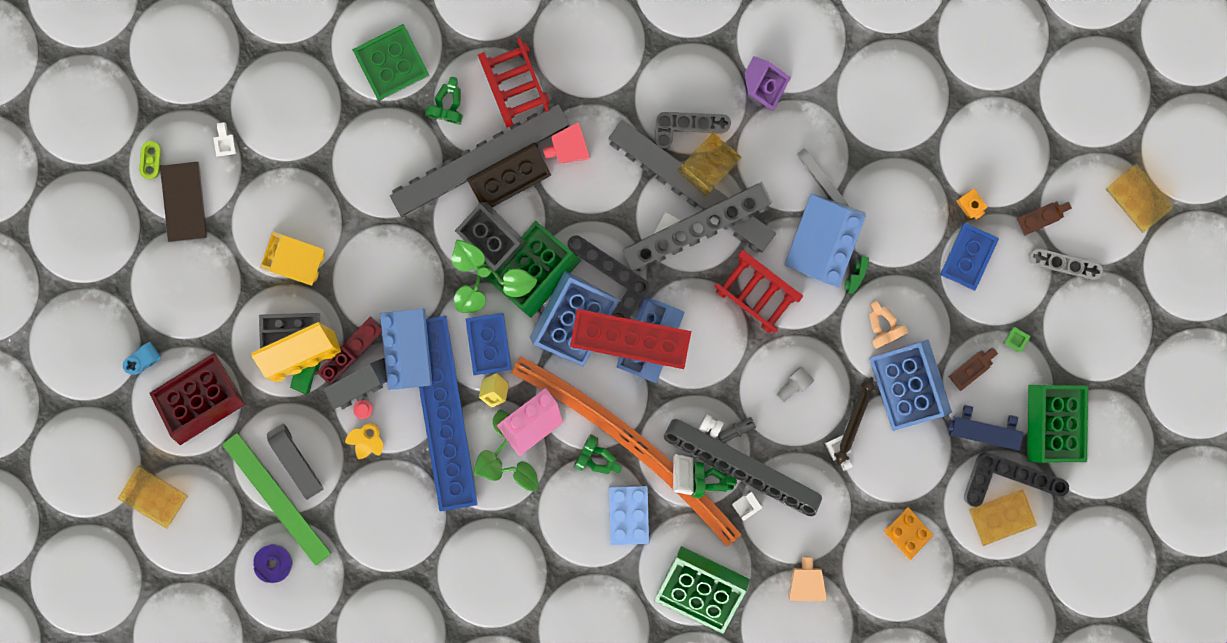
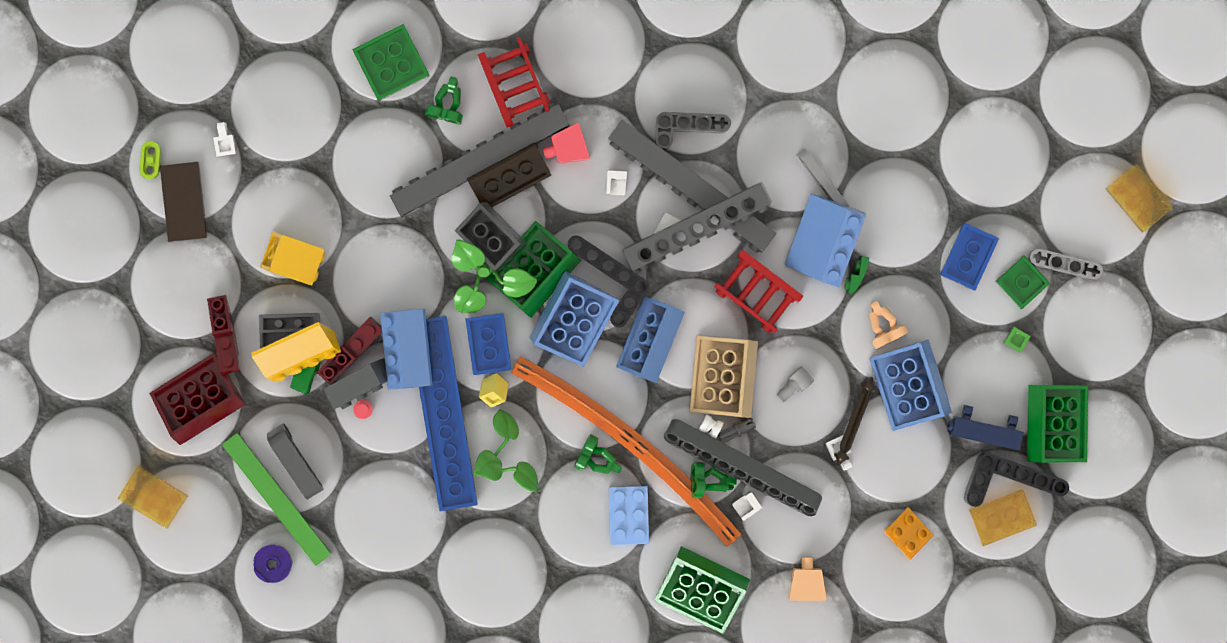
(144, 357): dark azure piece -> none
(224, 334): none -> dark red slope
(364, 443): yellow plate -> none
(531, 422): bright pink slope -> none
(616, 183): none -> white panel
(630, 339): red plate -> none
(683, 474): white tile -> none
(709, 164): clear yellow plate -> none
(723, 376): none -> tan slope
(765, 82): medium lavender slope -> none
(972, 204): light orange brick -> none
(972, 368): reddish brown hinge -> none
(1022, 282): none -> green tile
(1042, 217): reddish brown hinge -> none

